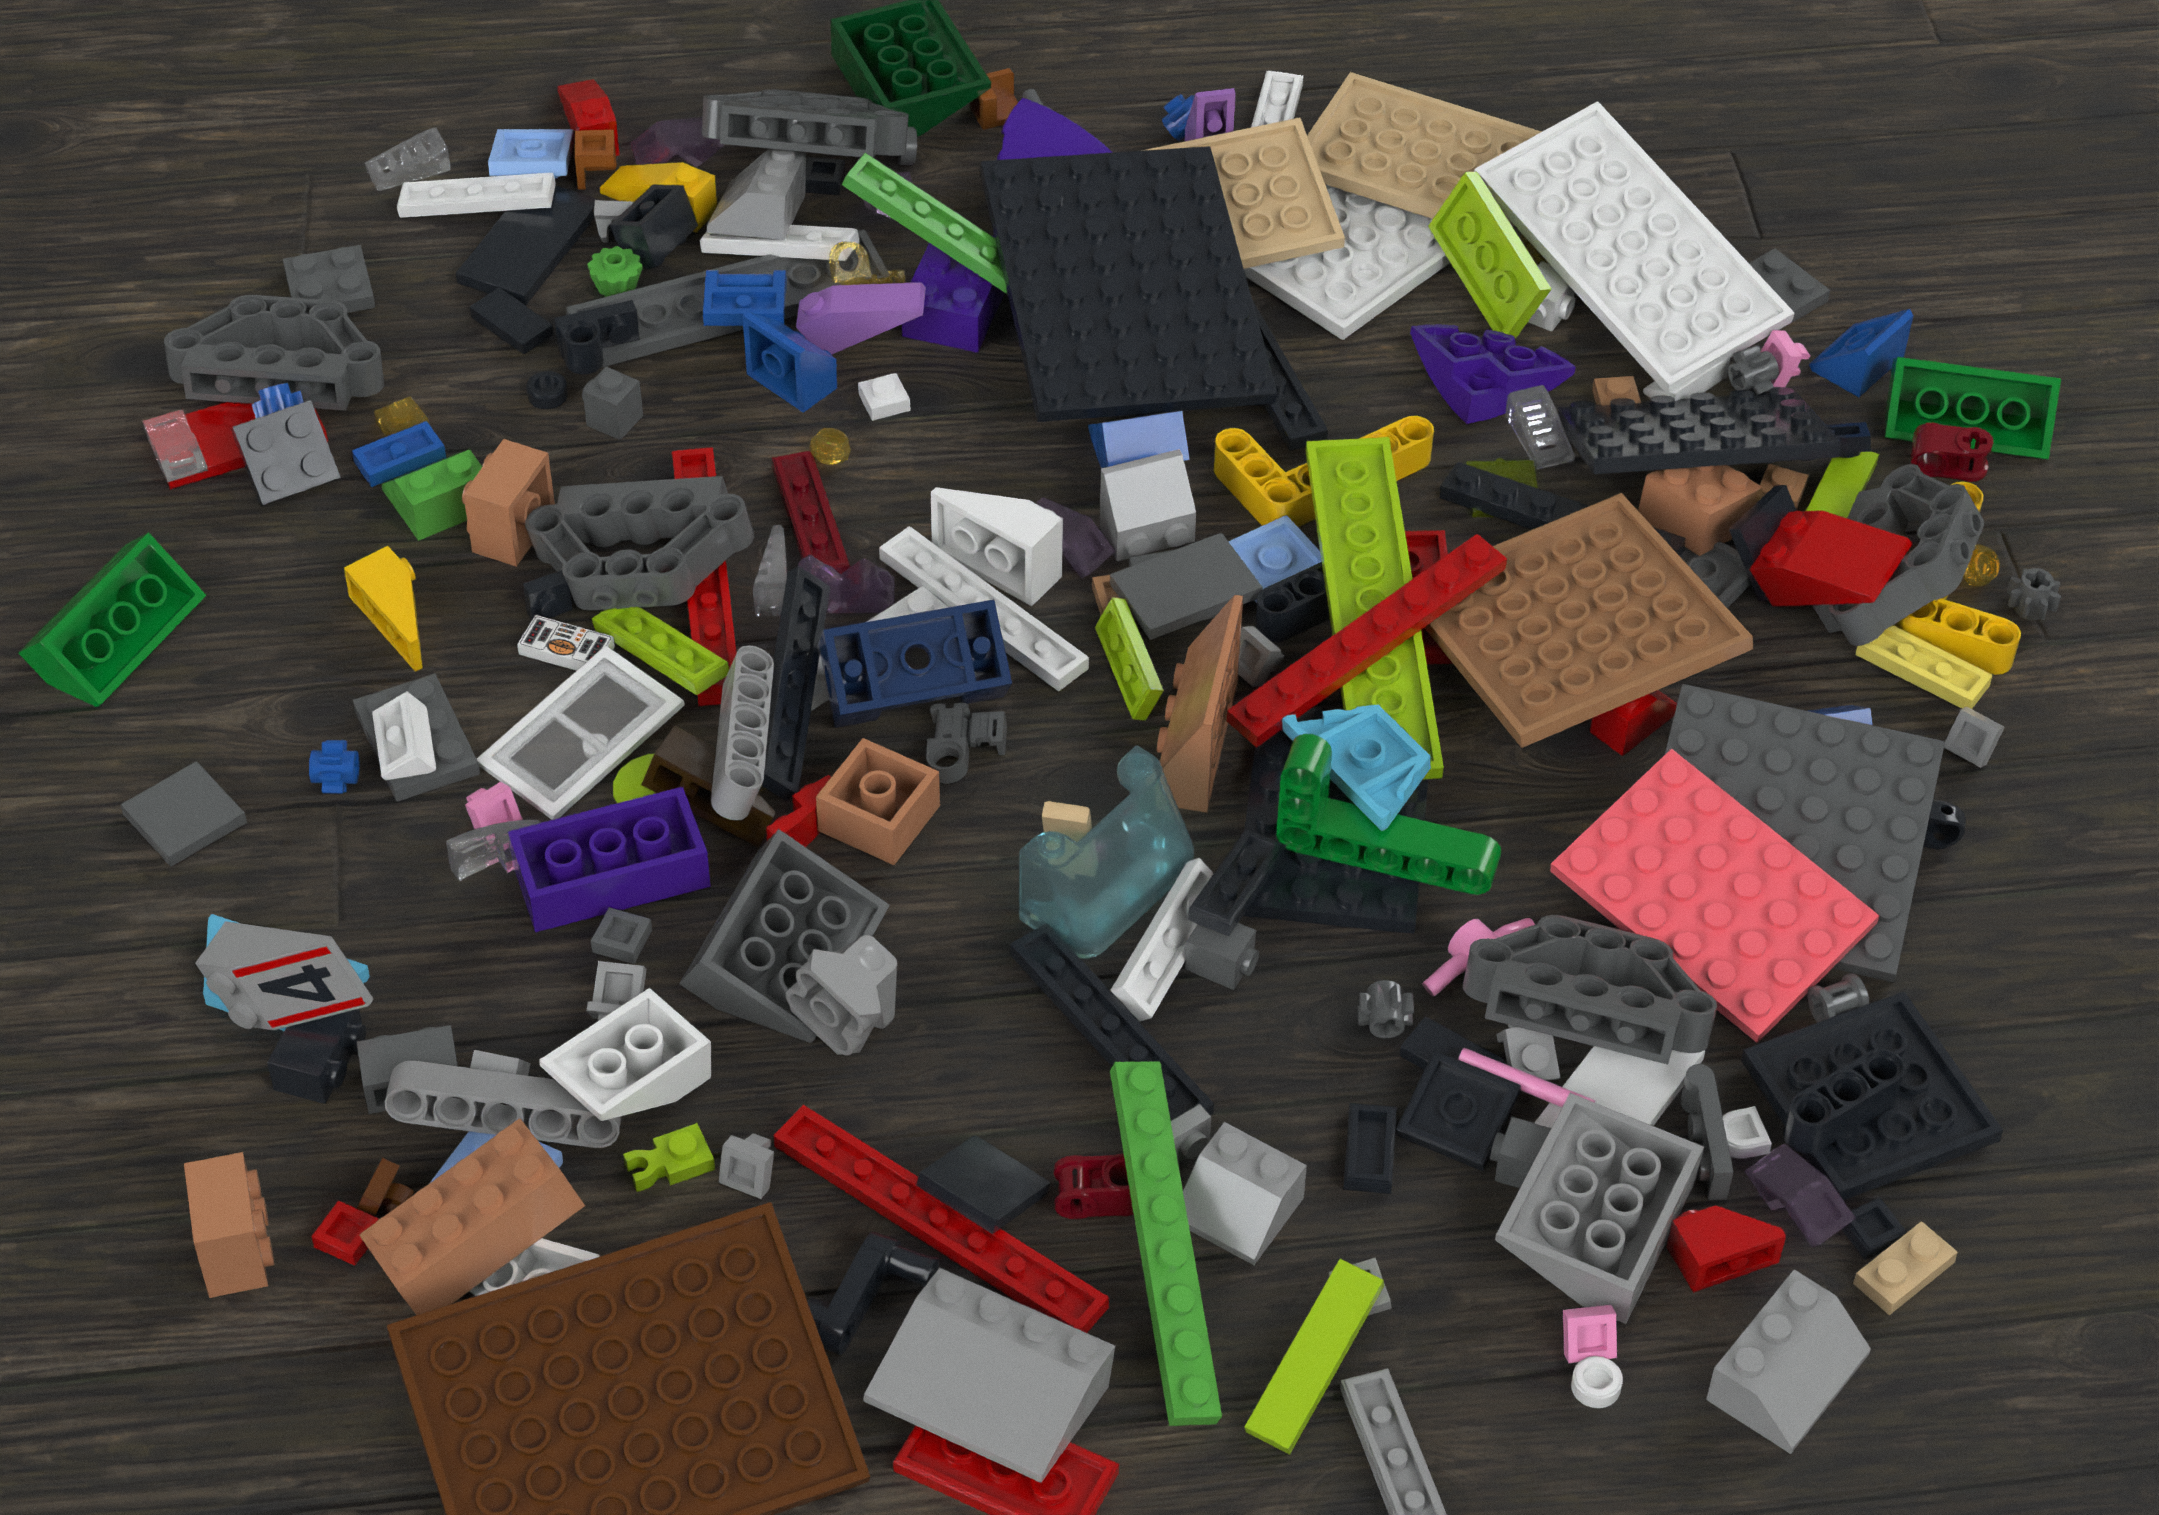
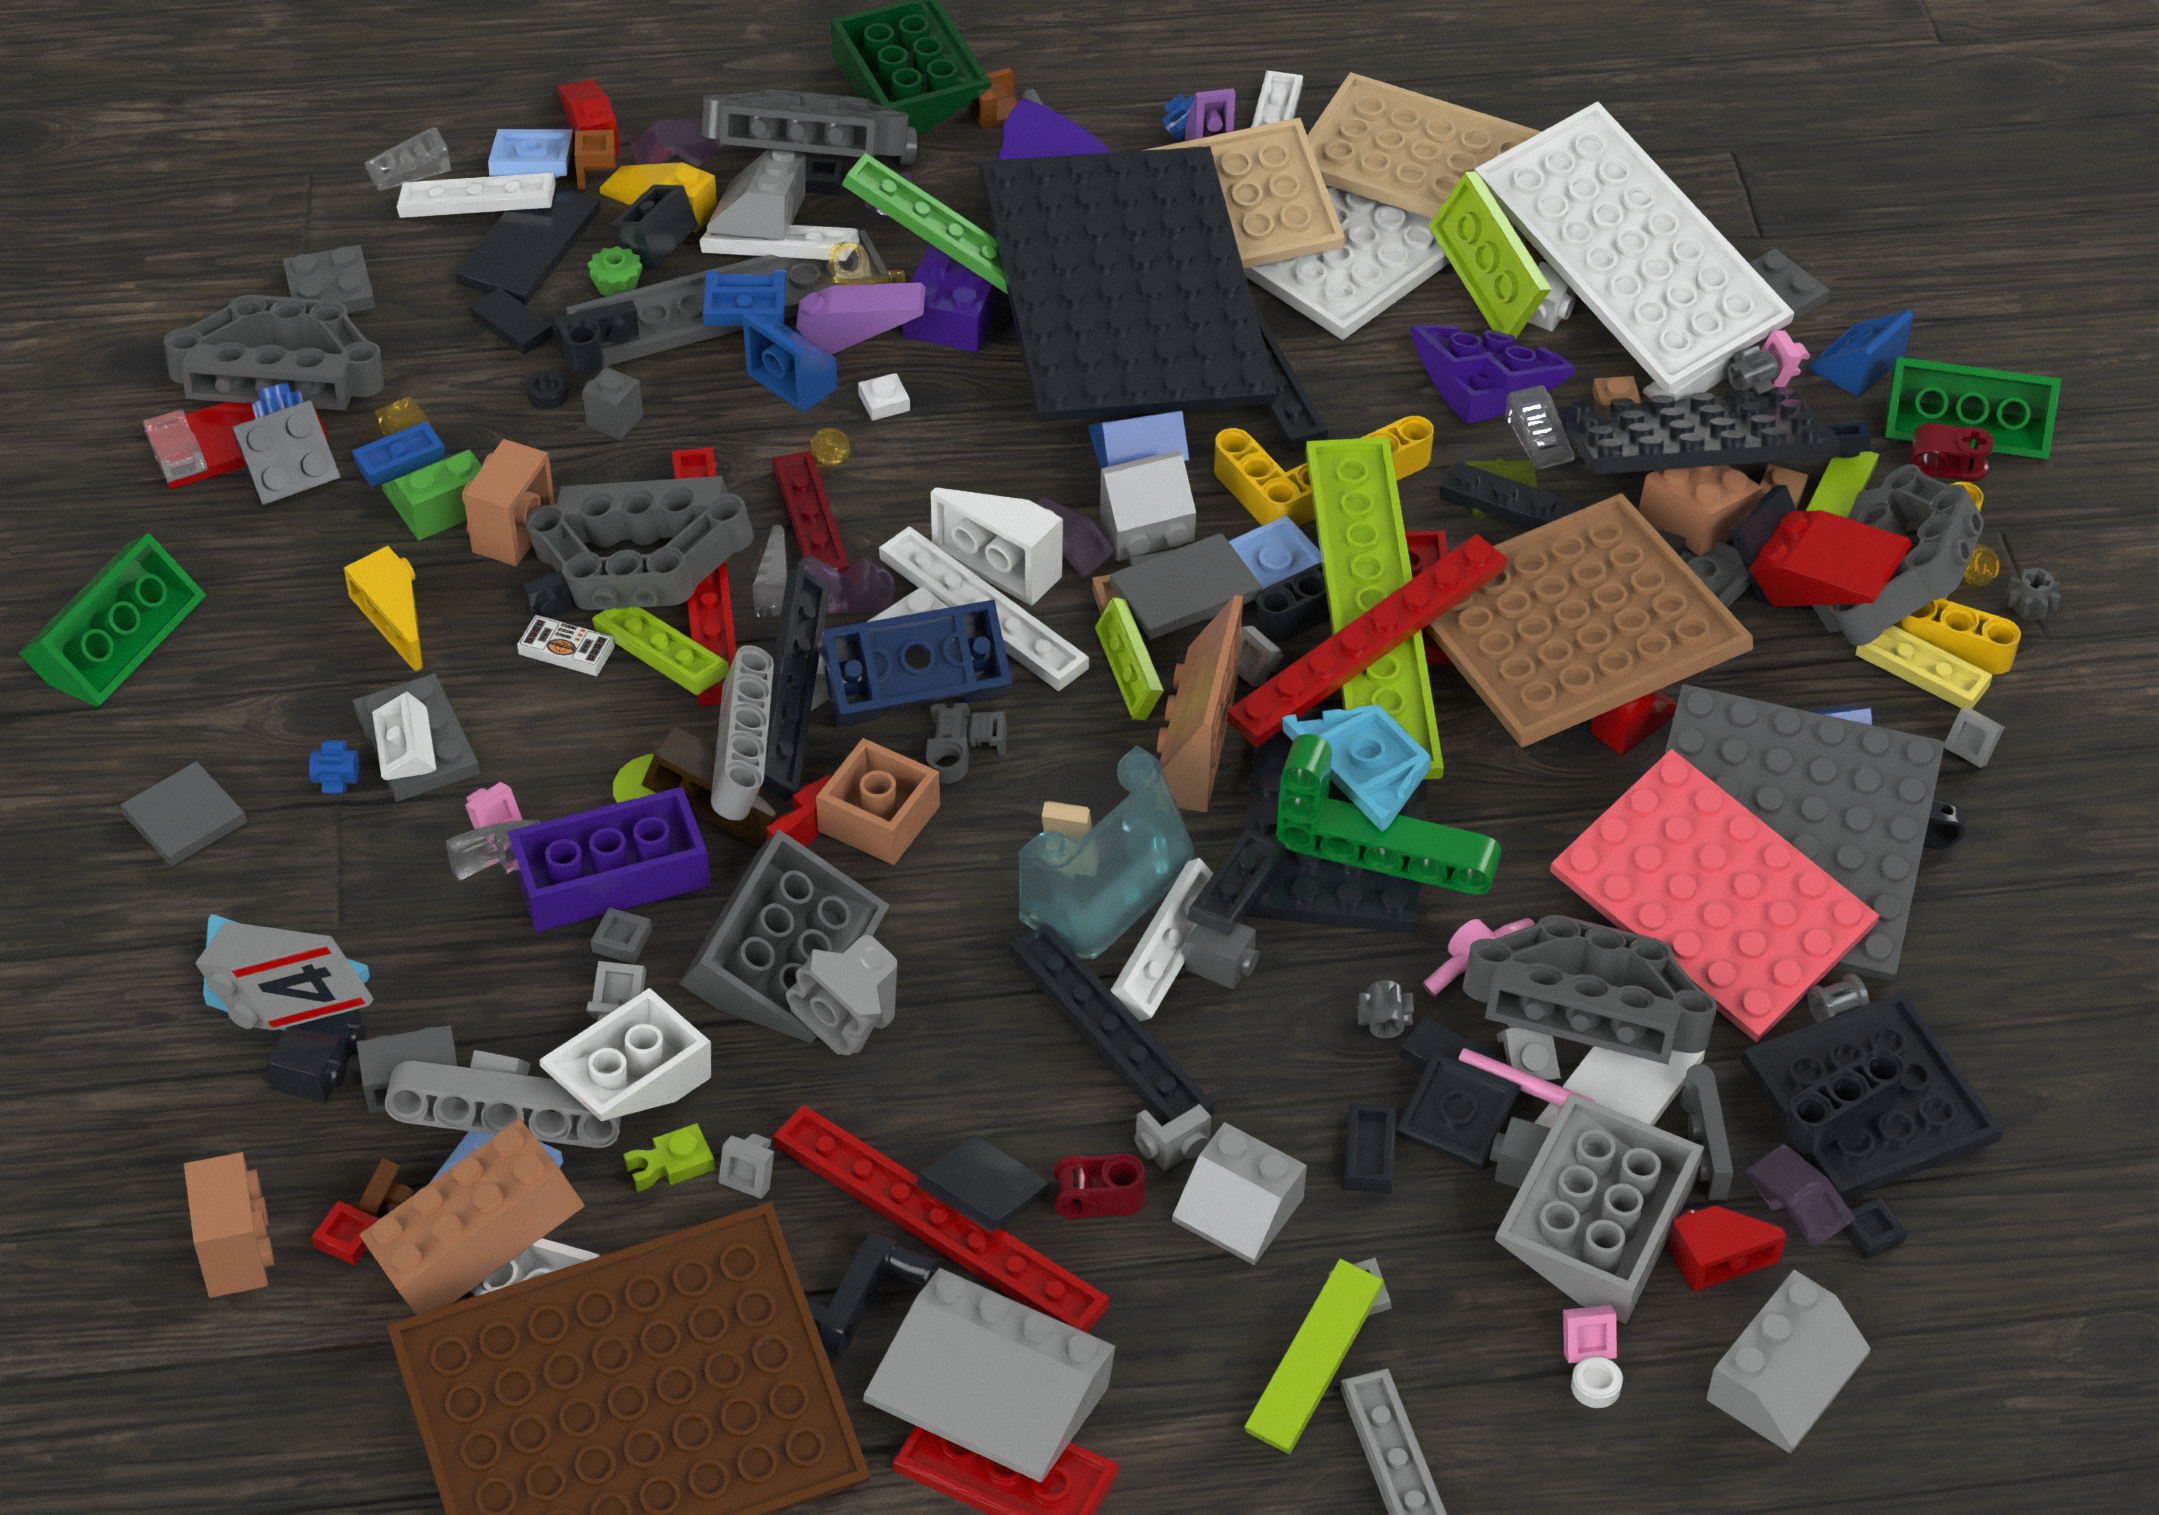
(580, 733): clear door -> none
(606, 213): light grey tile -> none
(1165, 1245): bright green plate -> none
(1746, 1133): white tile -> none
(1905, 1268): tan plate -> none

